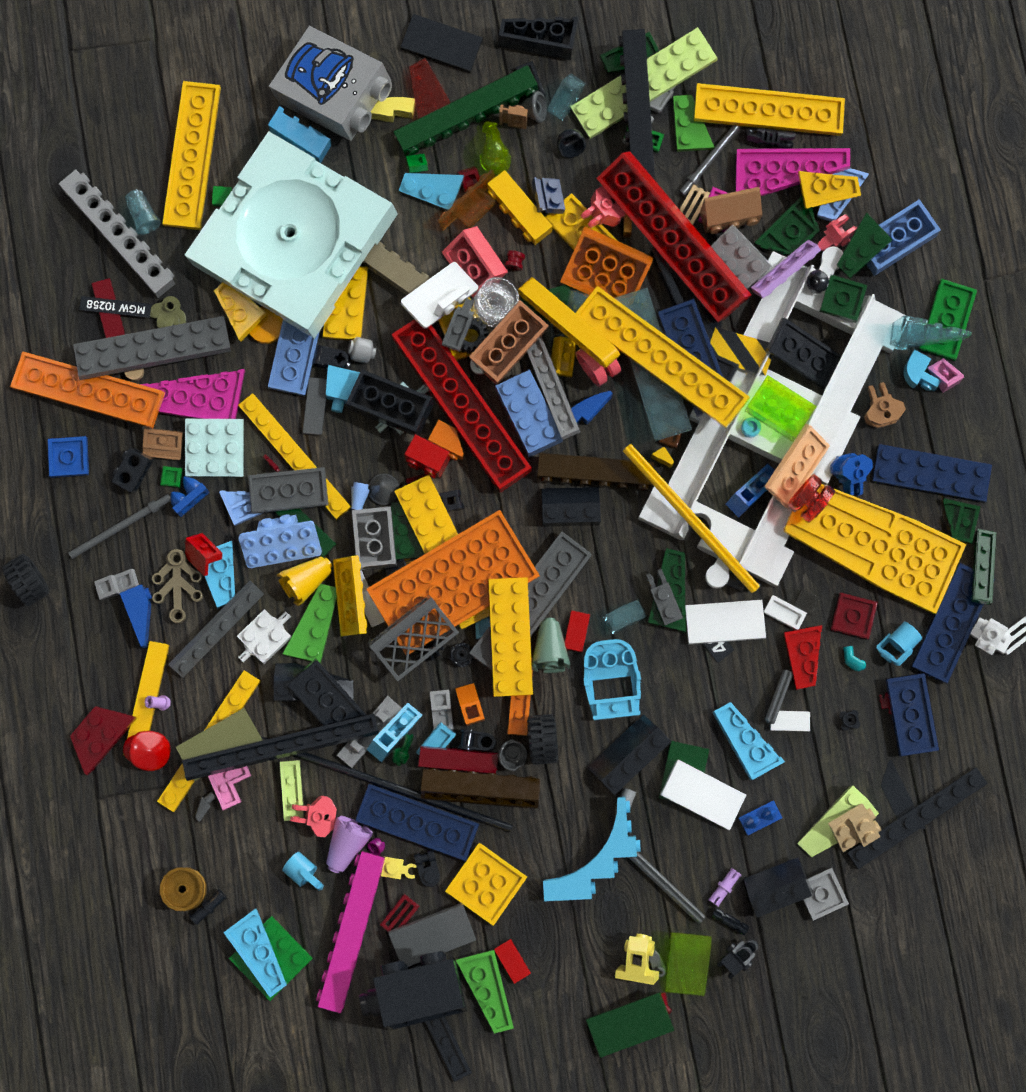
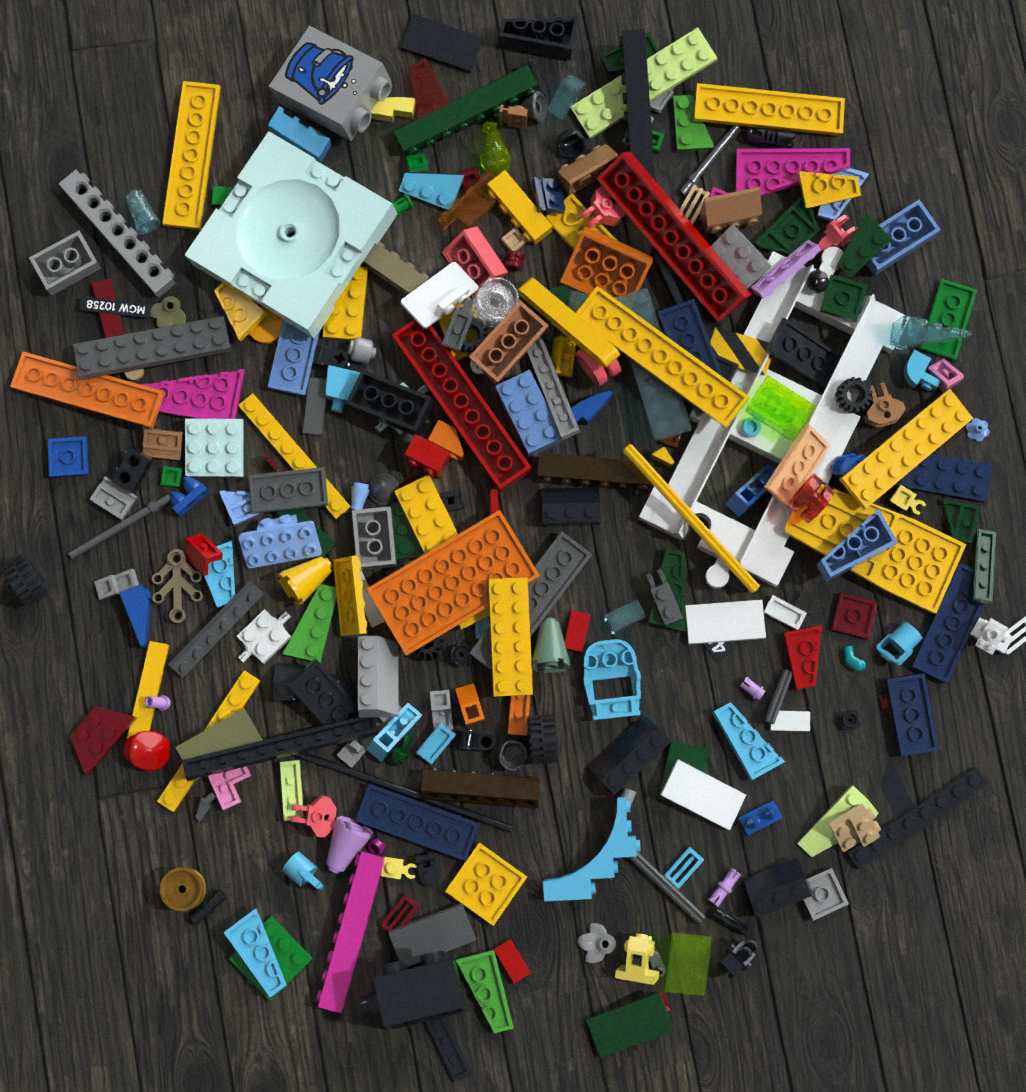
(64, 263): none -> light grey brick
(113, 498): none -> light grey plate
(377, 677): none -> light grey slope
(402, 204): none -> green bush
(406, 622): dark grey fence -> none
(457, 759): dark red tile -> none
(493, 501): none -> red tile
(514, 240): none -> tan tile
(586, 168): none -> medium nougat slope
(593, 943): none -> light grey plate
(627, 227): pearl gold tile -> none
(673, 867): none -> medium azure tile
(756, 691): none -> lavender pin
(861, 386): none -> black tyre
(863, 544): none -> medium blue wedge
(904, 498): none -> light yellow plate
(906, 449): none -> yellow plate
(974, 432): none -> medium blue plant

